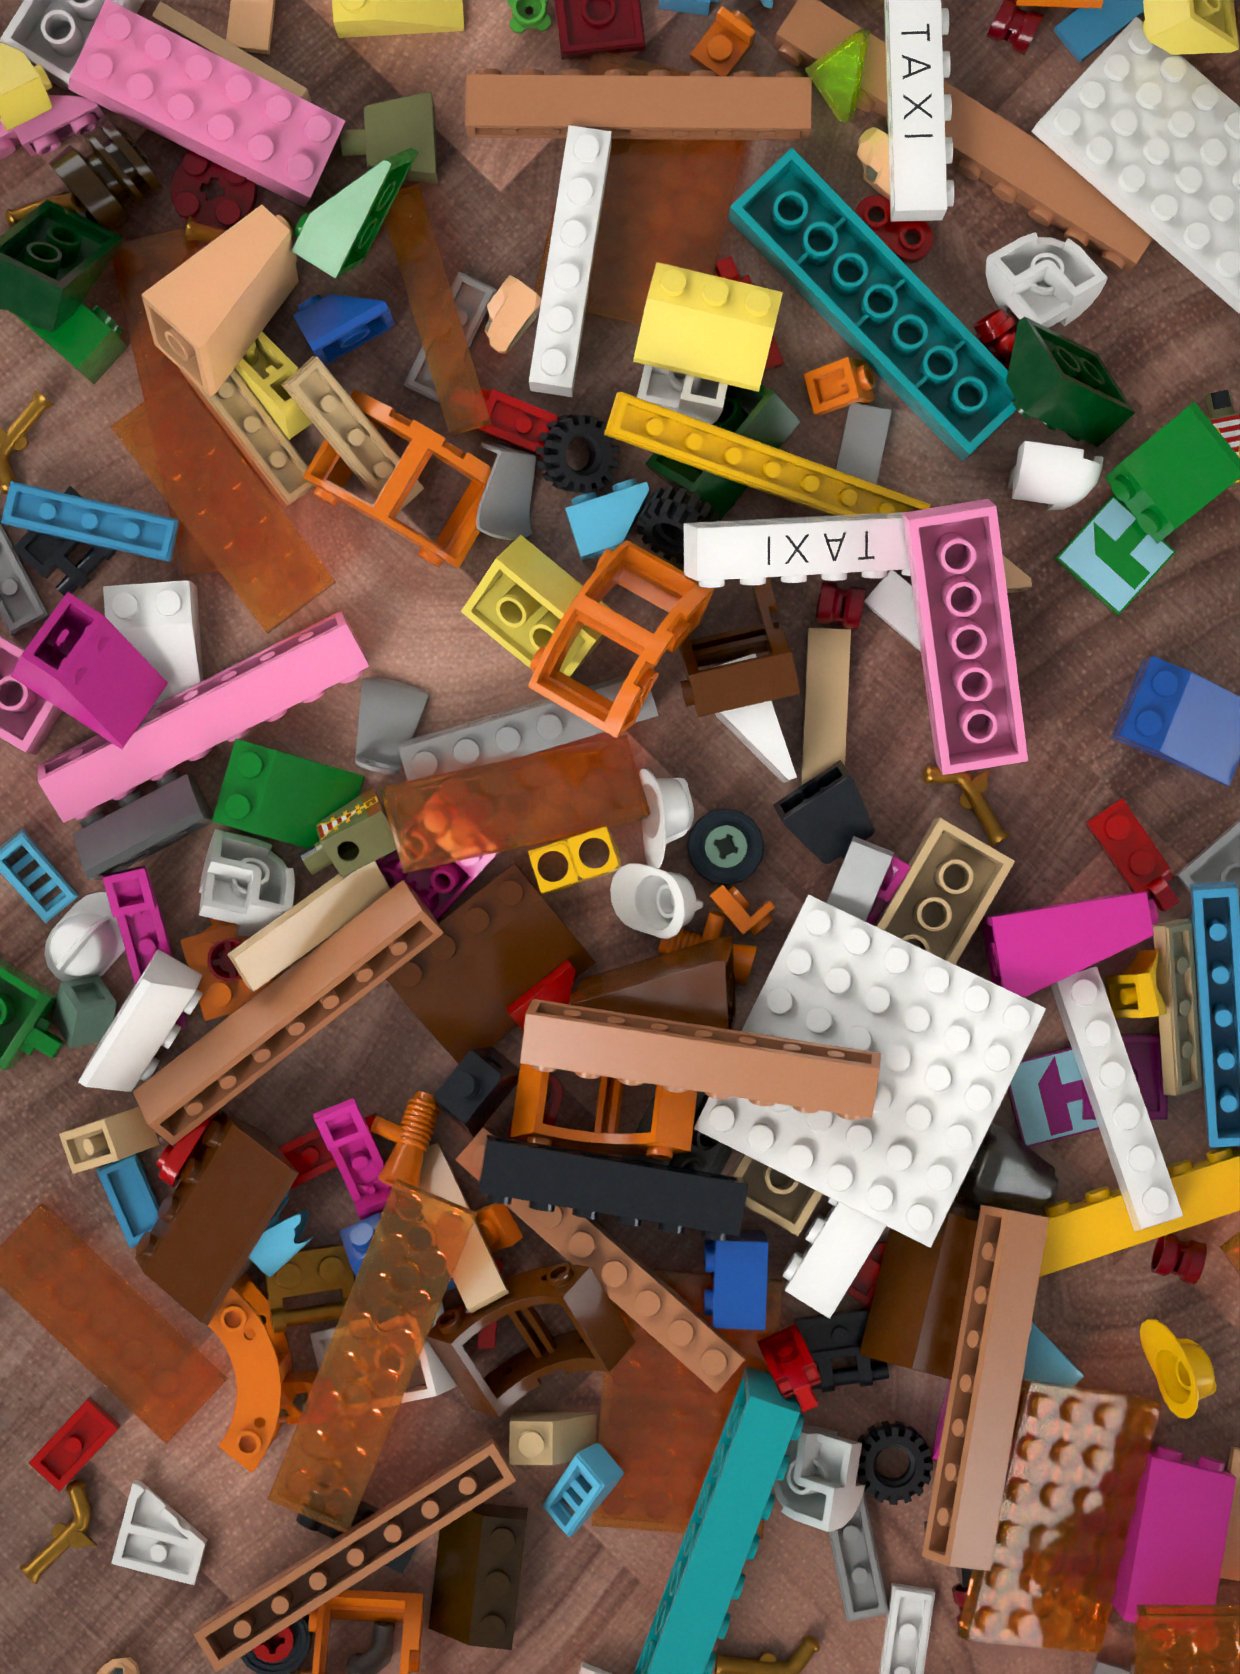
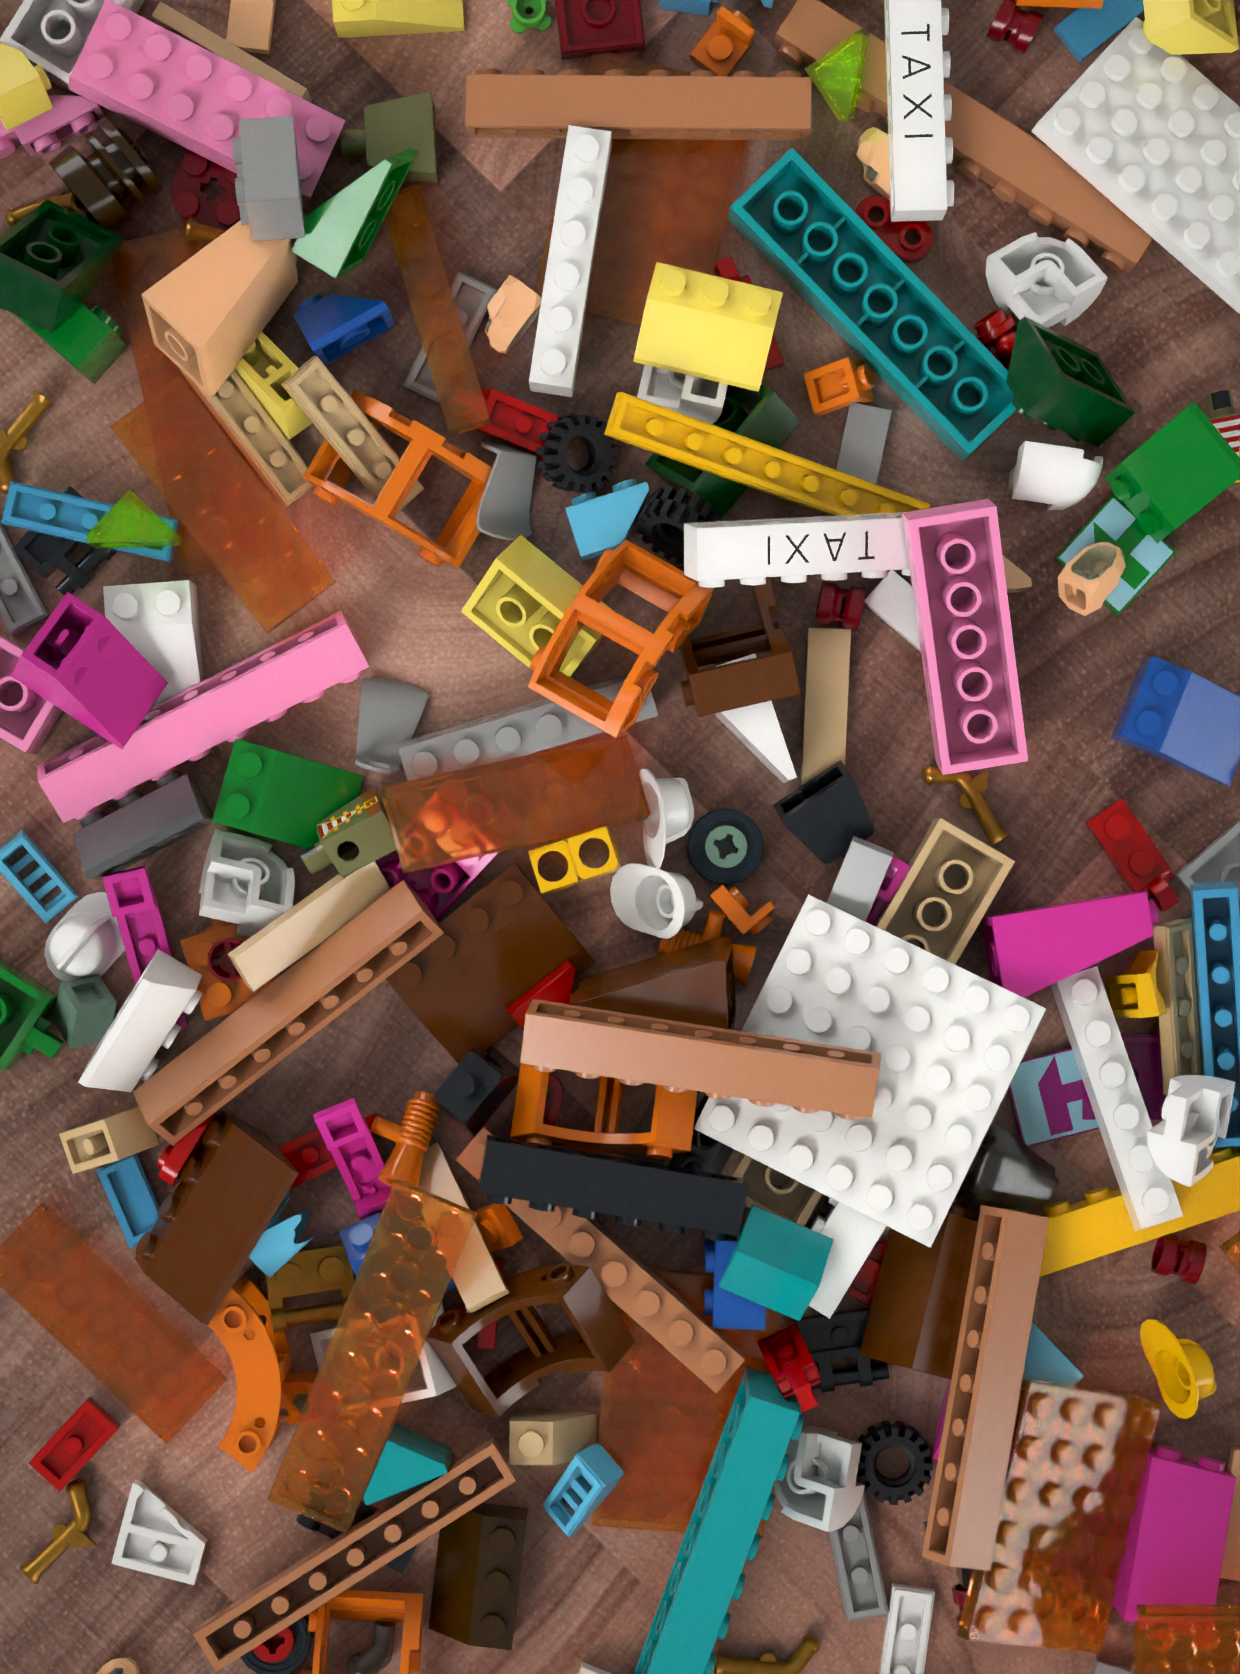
(132, 525): none -> clear neon green slope
(268, 178): none -> light grey brick
(405, 1463): none -> teal slope
(776, 1263): none -> teal slope
(1091, 577): none -> light nougat rock
(1192, 1121): none -> white brick

